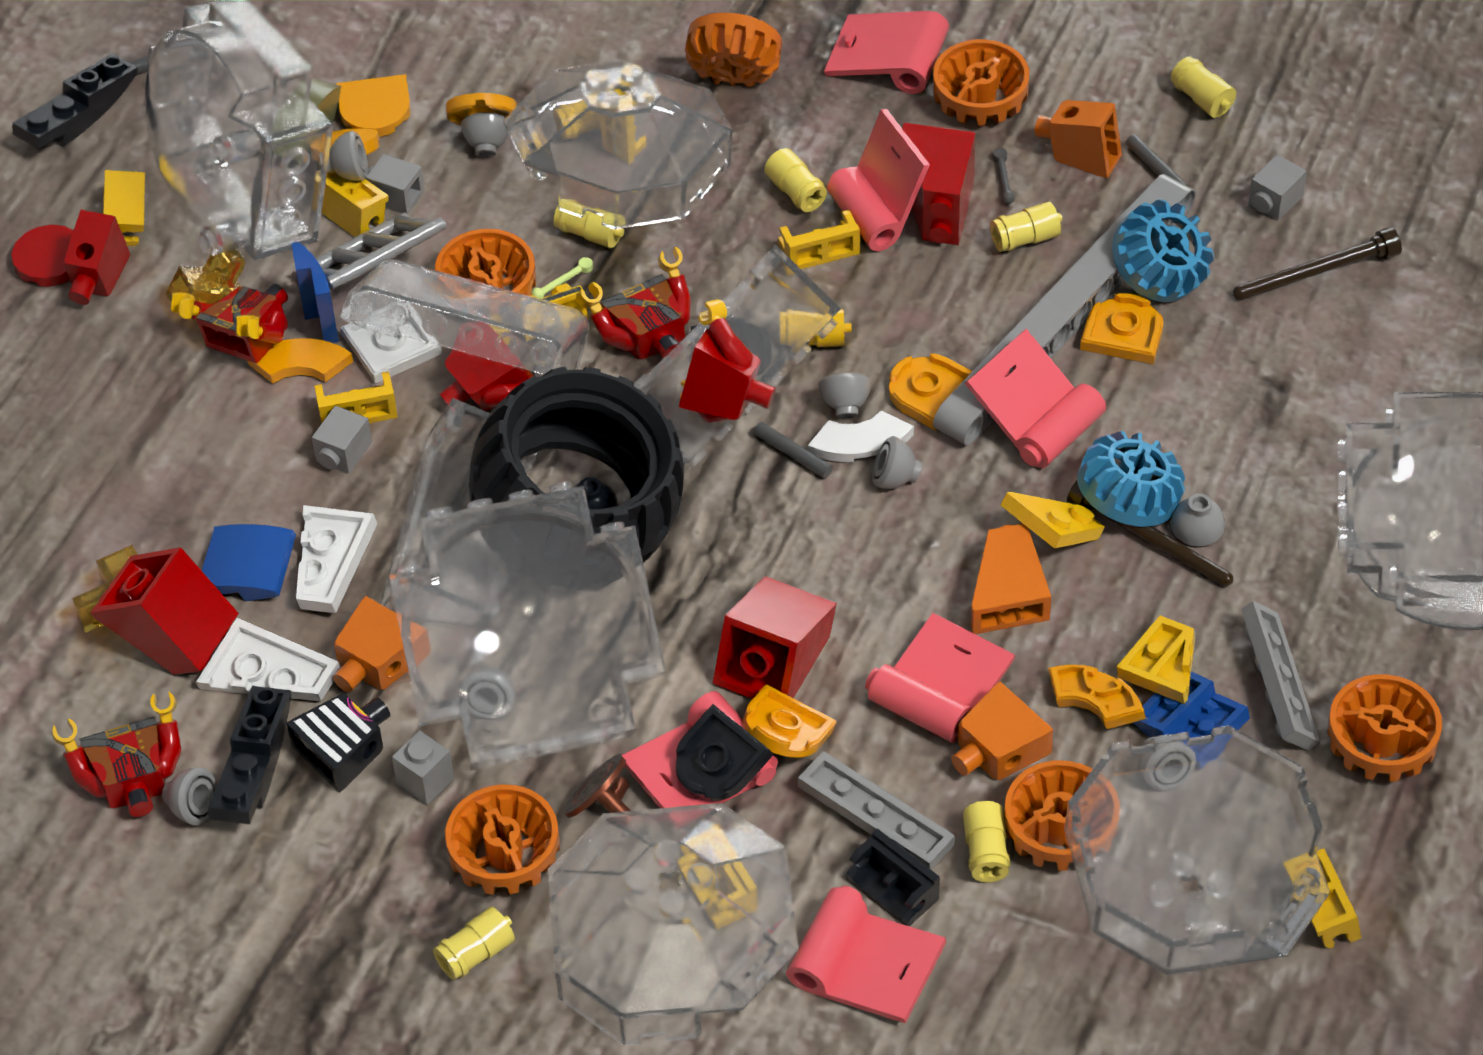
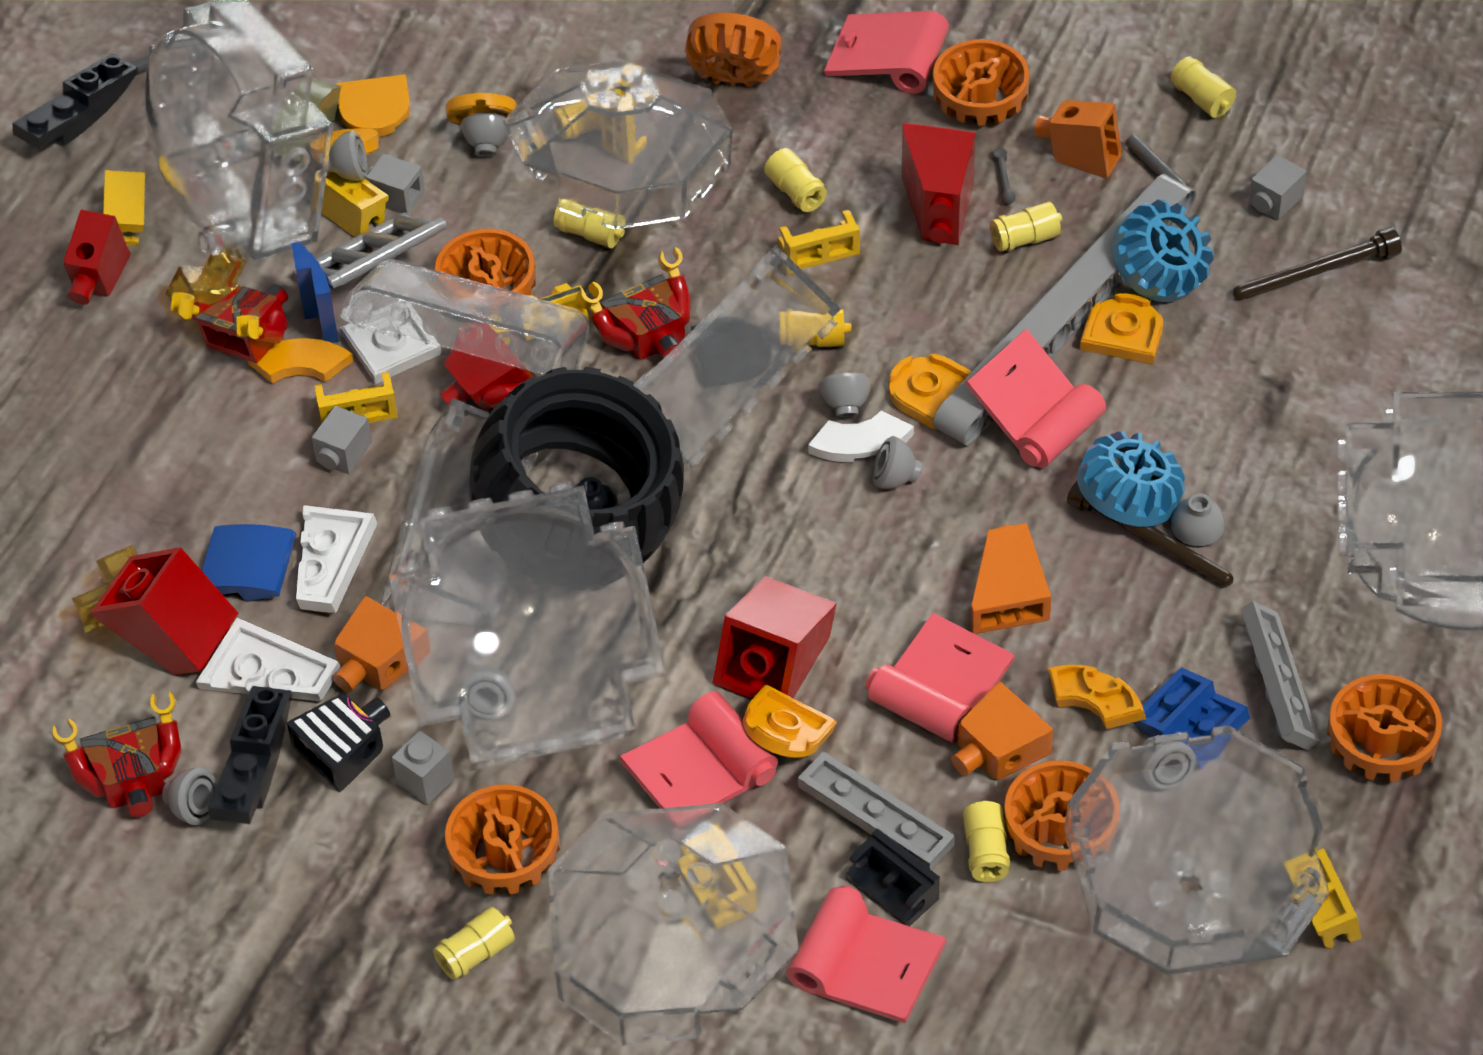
(41, 255): red tile -> none
(585, 265): yellowish green hinge -> none
(596, 788): shield -> none
(718, 757): black tile -> none
(722, 372): red torso -> none
(793, 450): dark grey piece -> none
(882, 184): coral door -> none
(1054, 520): yellow wing -> none
(1161, 660): yellow wing -> none

